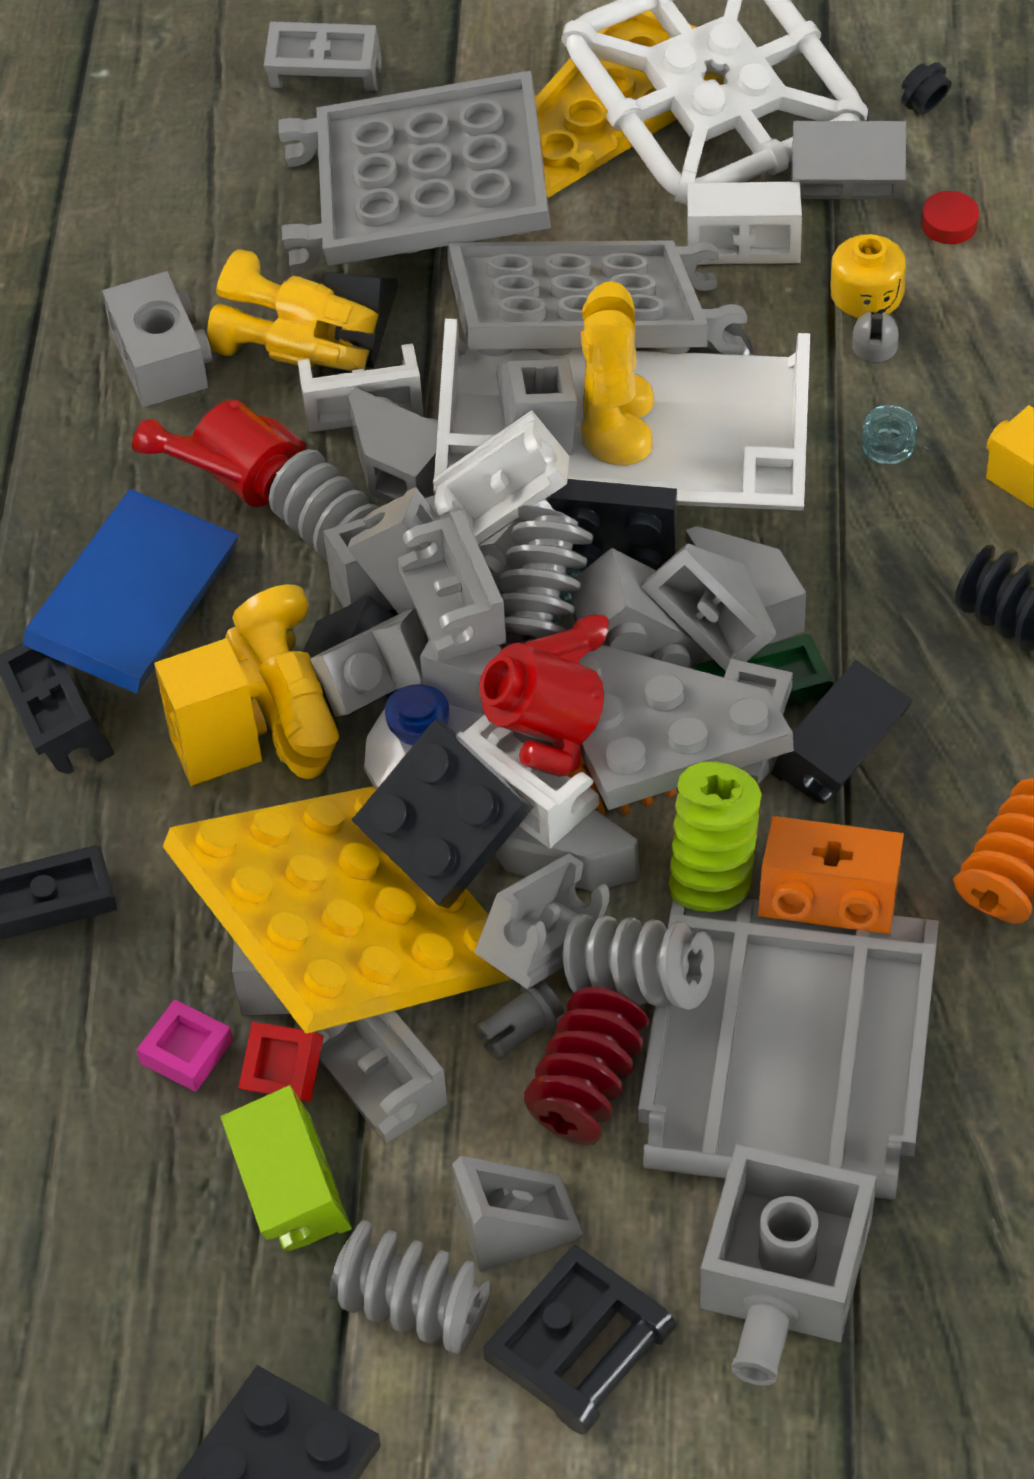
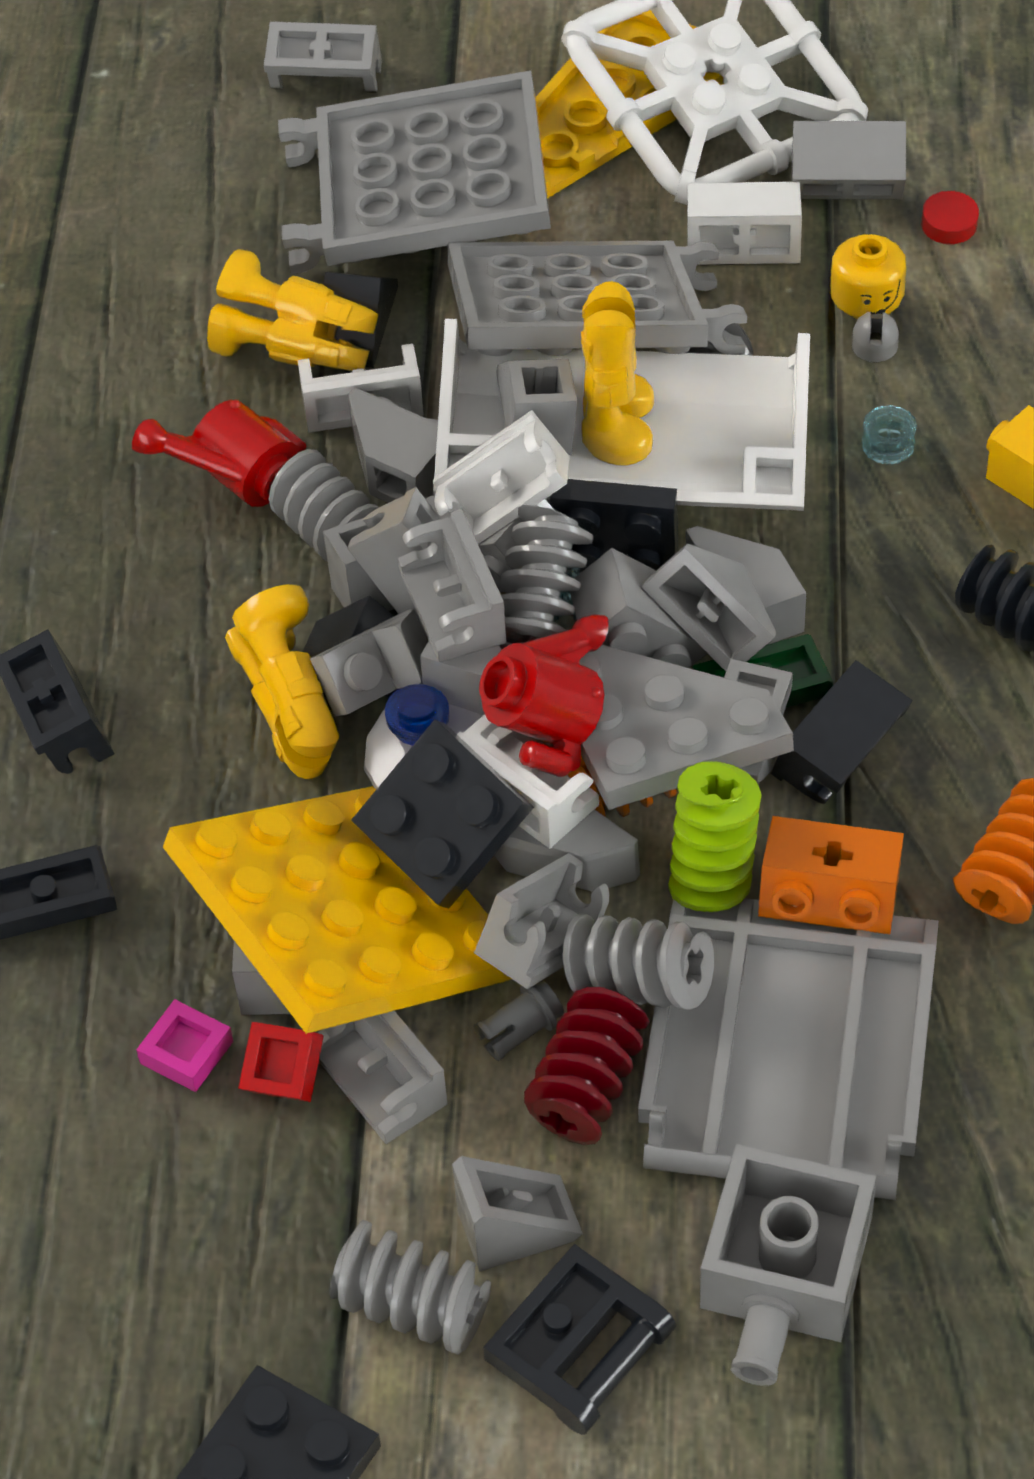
(131, 591): blue tile -> none
(157, 338): light grey brick -> none
(211, 710): yellow brick -> none
(285, 1170): lime hinge -> none
(925, 87): black plate -> none

